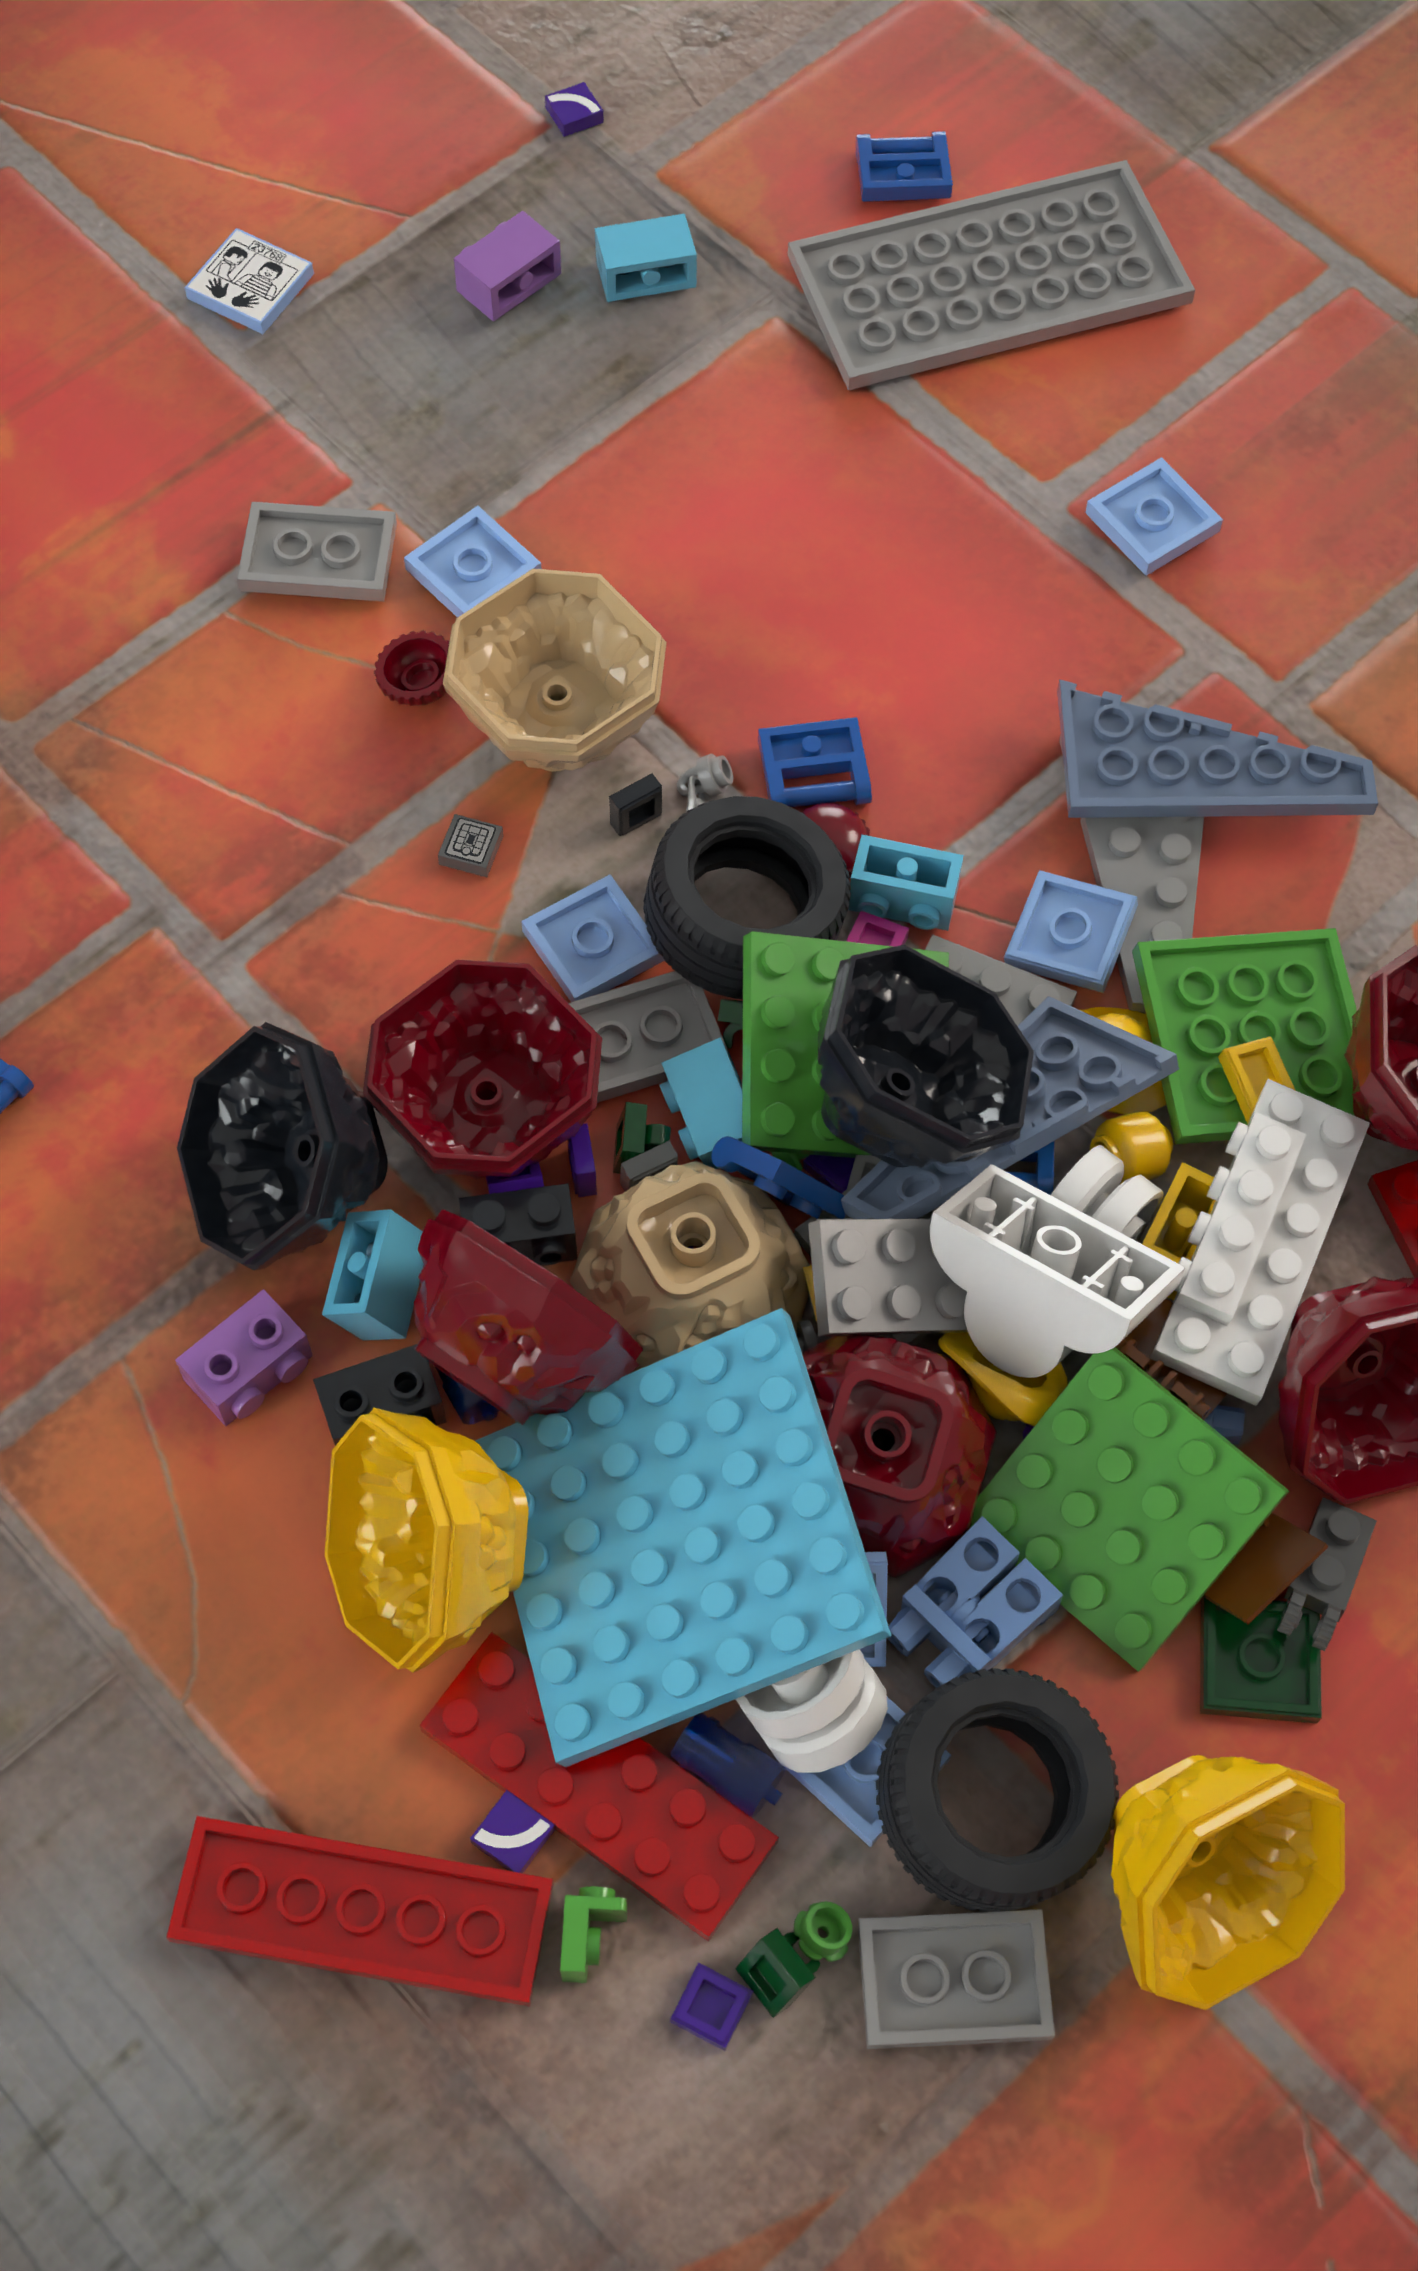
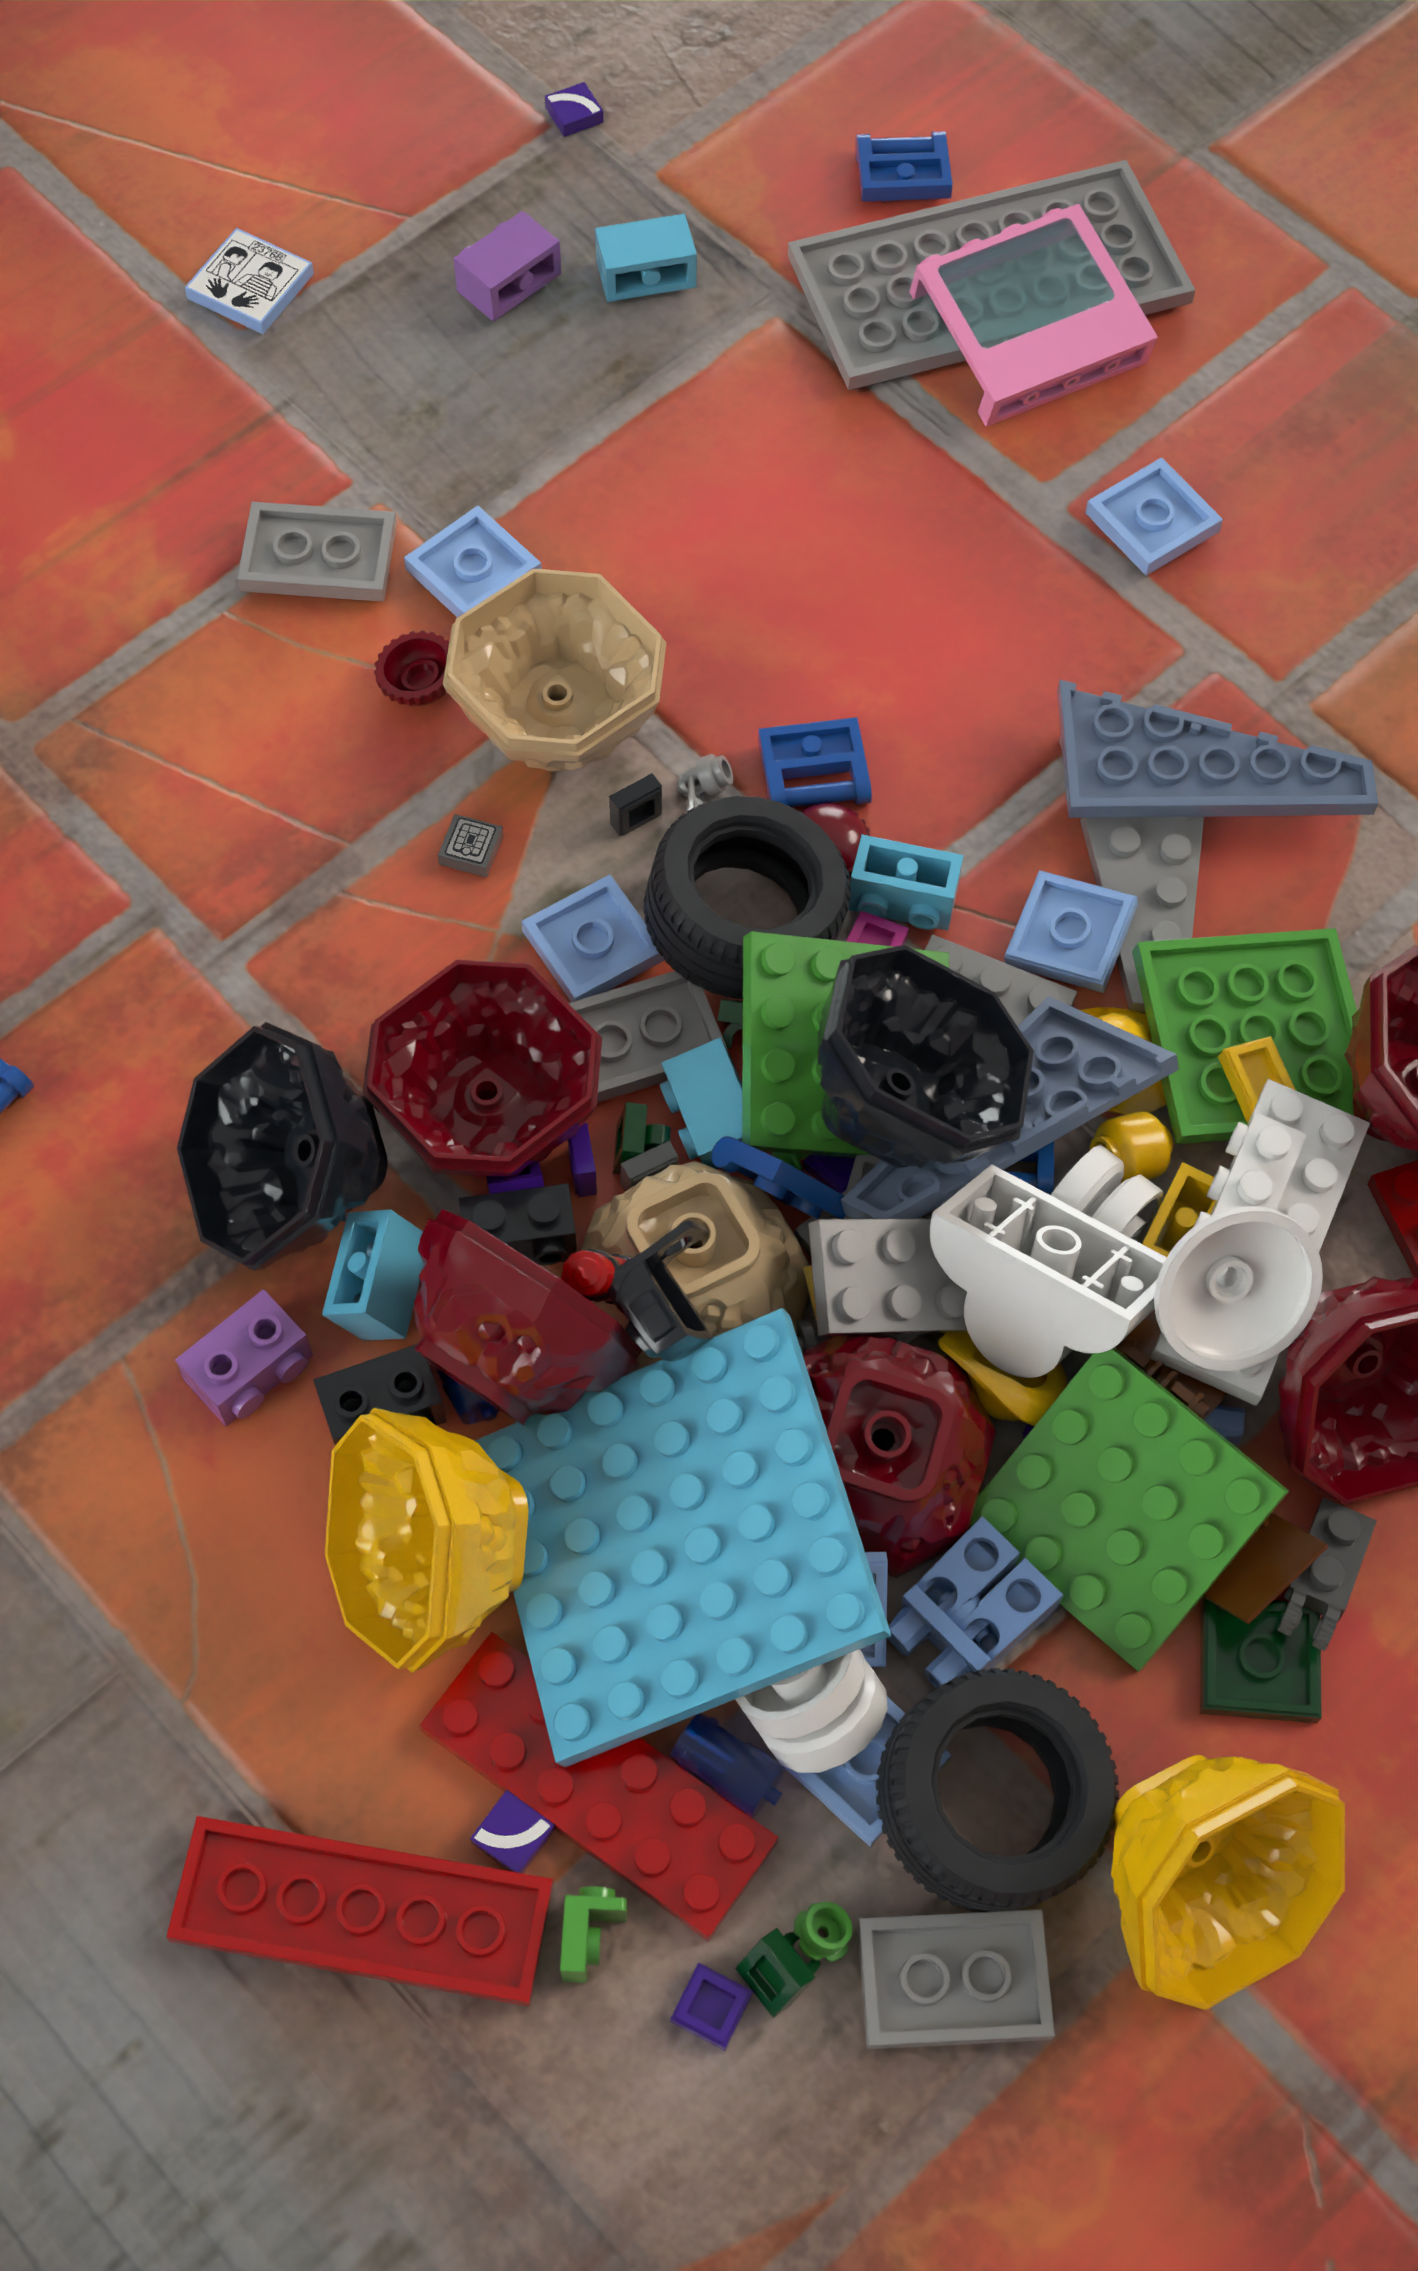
(645, 1292): none -> black piece
(1037, 311): none -> panel
(1255, 1305): none -> white dish

